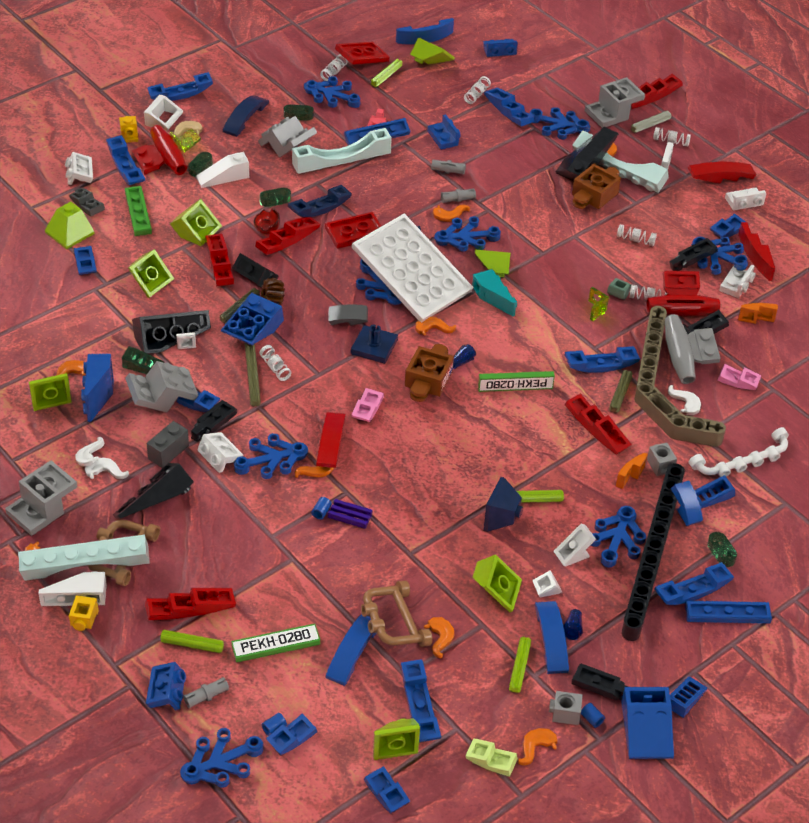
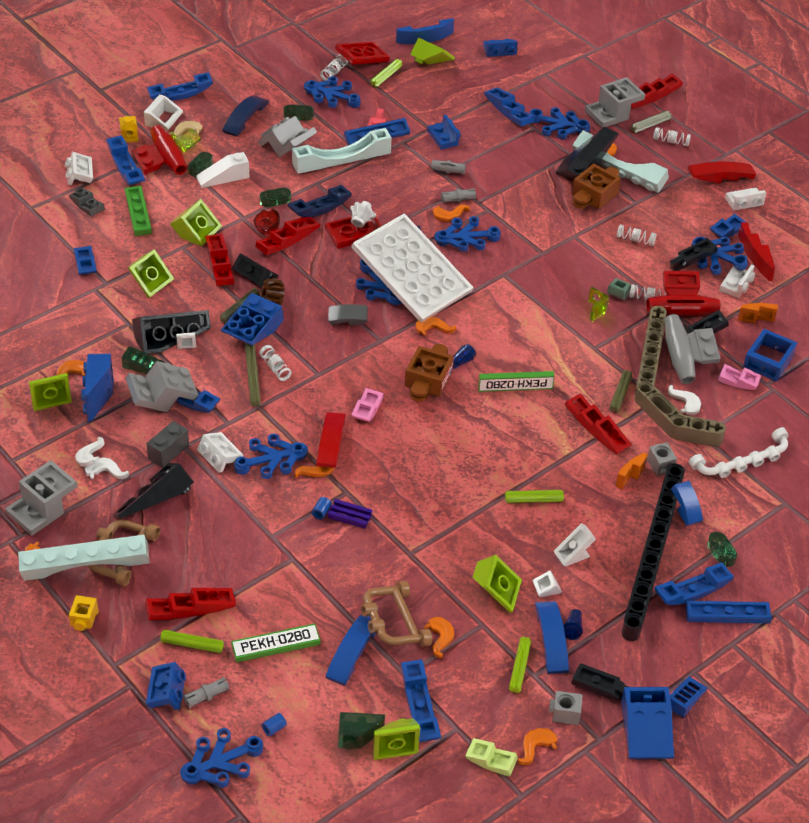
(69, 226): lime slope -> none
(84, 584): white slope -> none
(213, 420): black hinge -> none
(293, 735): blue slope -> none
(358, 729): none -> clear green slope
(361, 213): none -> white rock
(374, 344): dark blue tile -> none
(386, 790): blue slope -> none
(474, 92): white piece -> none
(492, 290): teal slope -> none
(495, 260): lime slope -> none
(502, 506): dark blue slope -> none
(592, 715): blue hinge -> none
(602, 362): blue slope -> none
(625, 516): blue plant -> none
(667, 155): white tile -> none
(722, 482): blue slope -> none
(773, 369): none -> blue window

